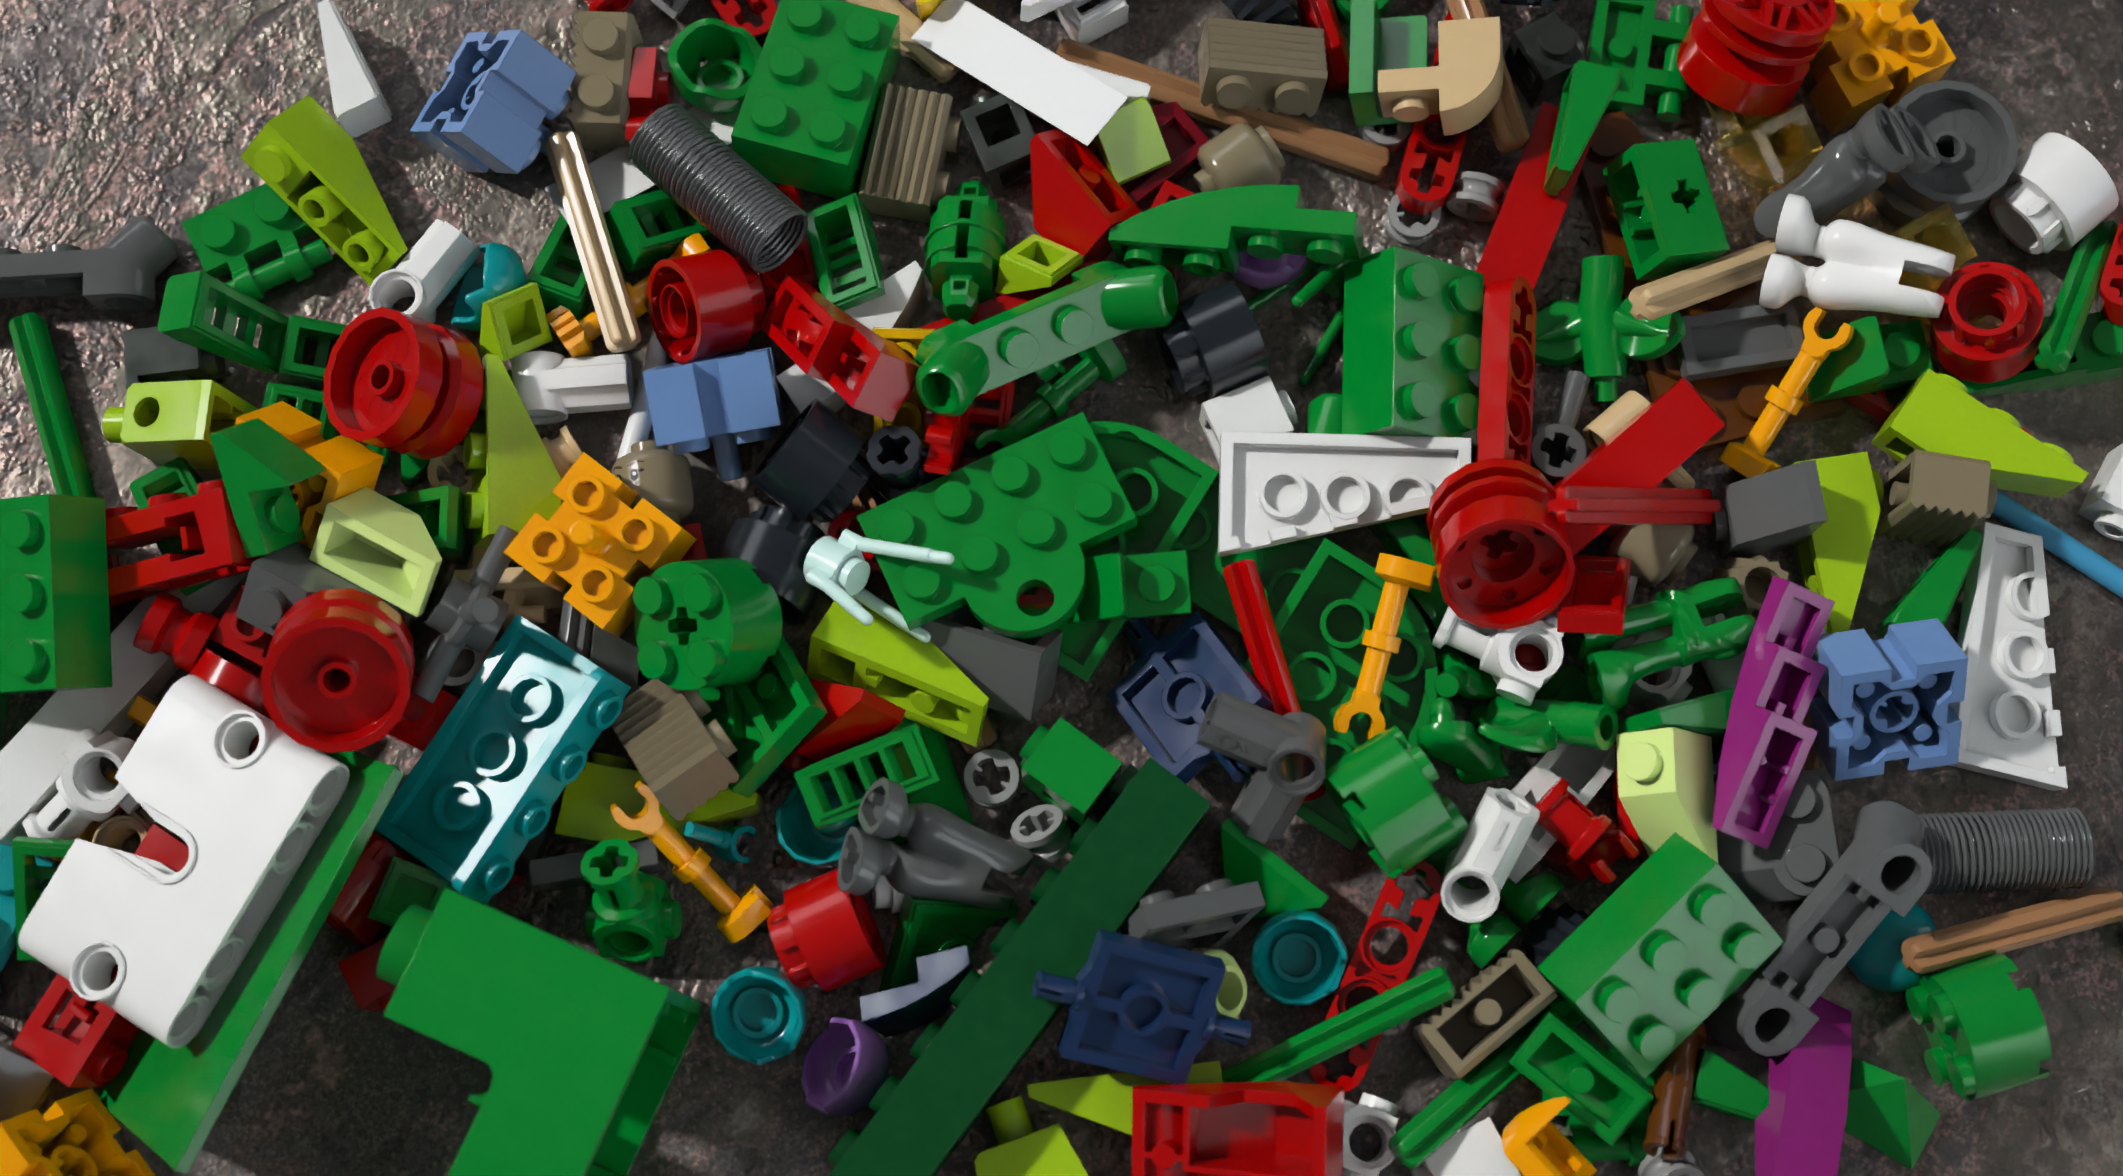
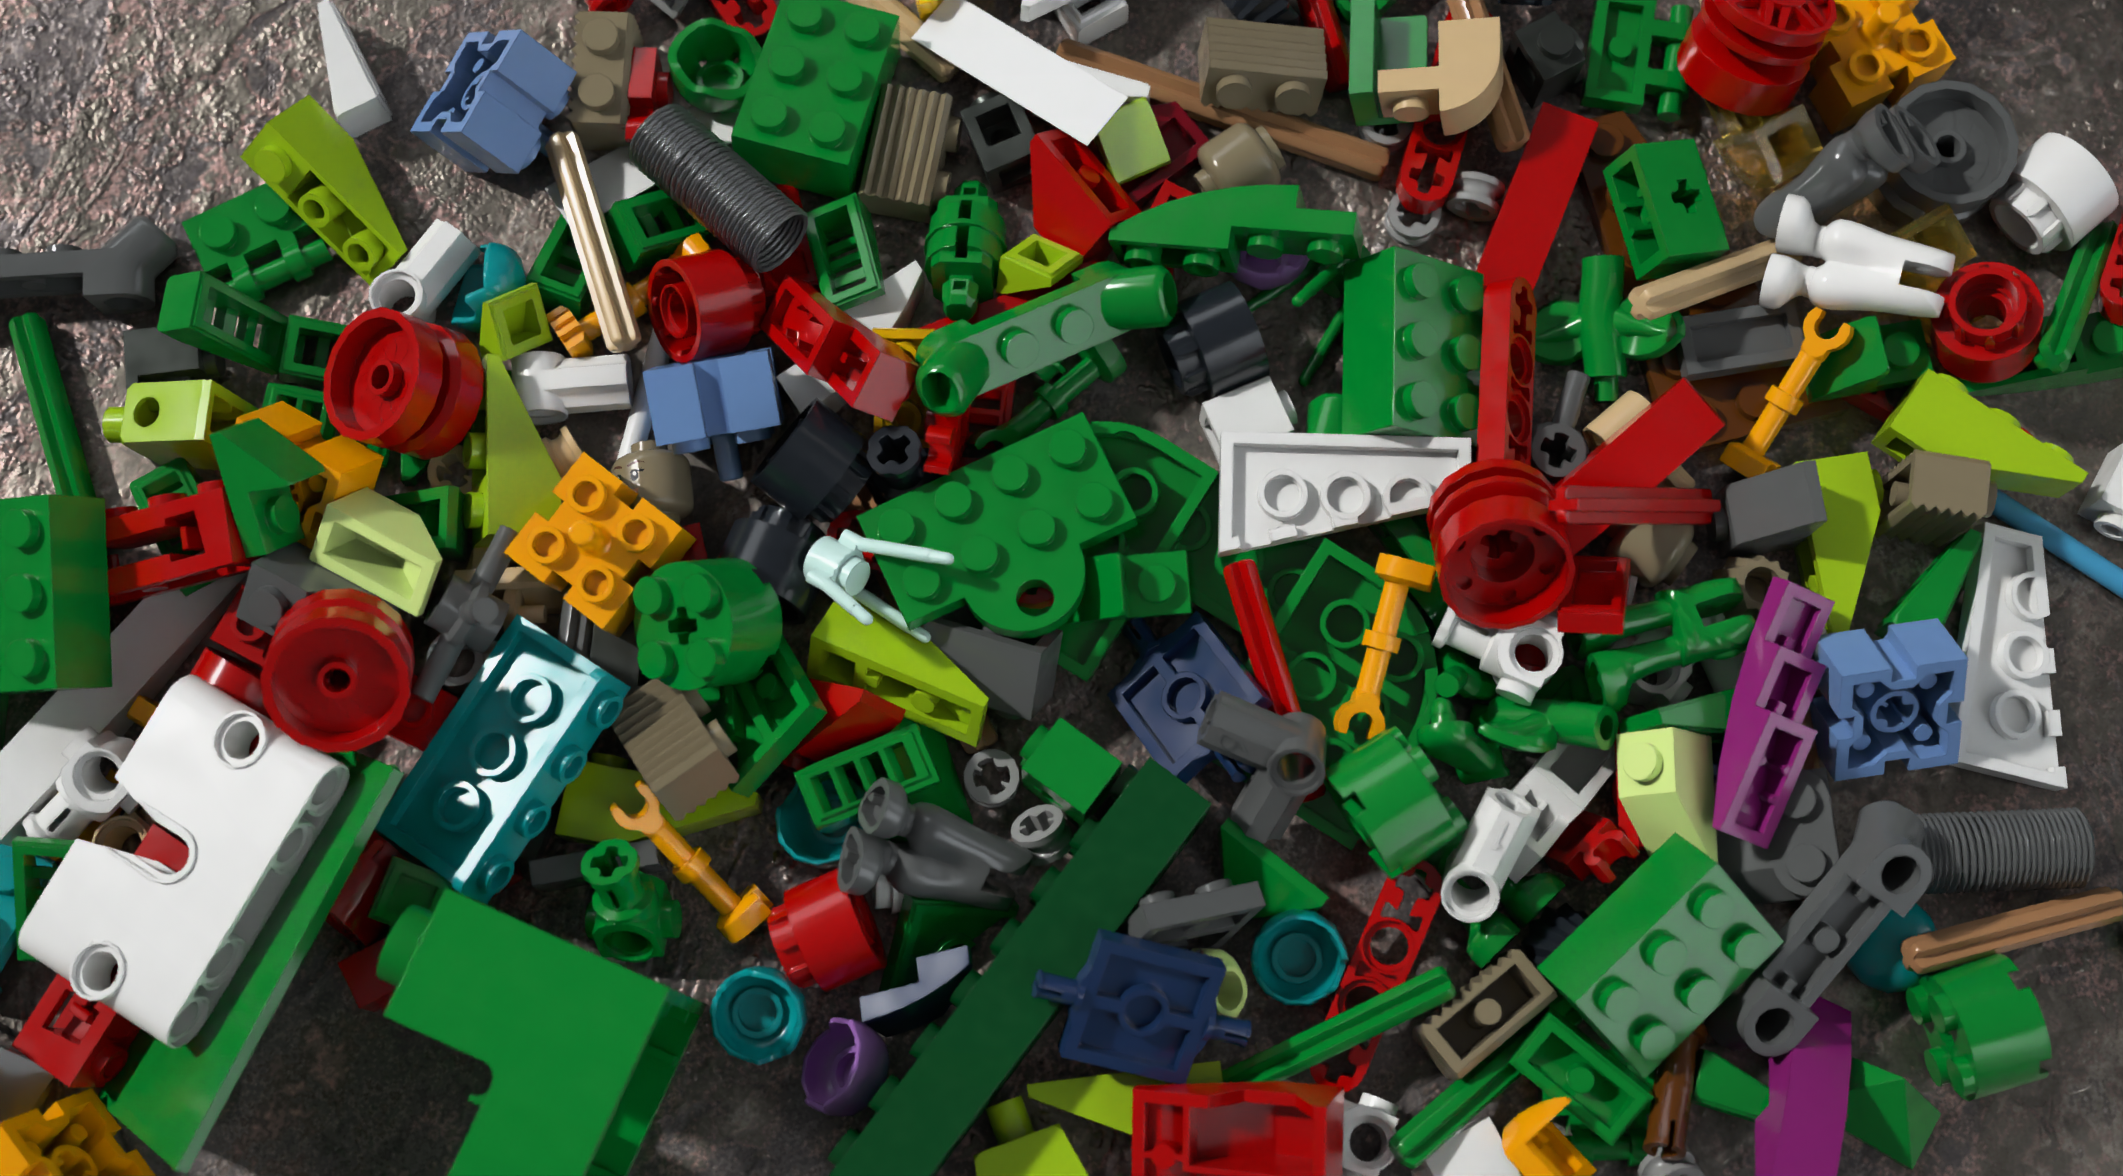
(175, 631): red wheel -> none
(722, 839): teal hand -> none
(1569, 820): red bush -> none
(1579, 112): green slope -> none

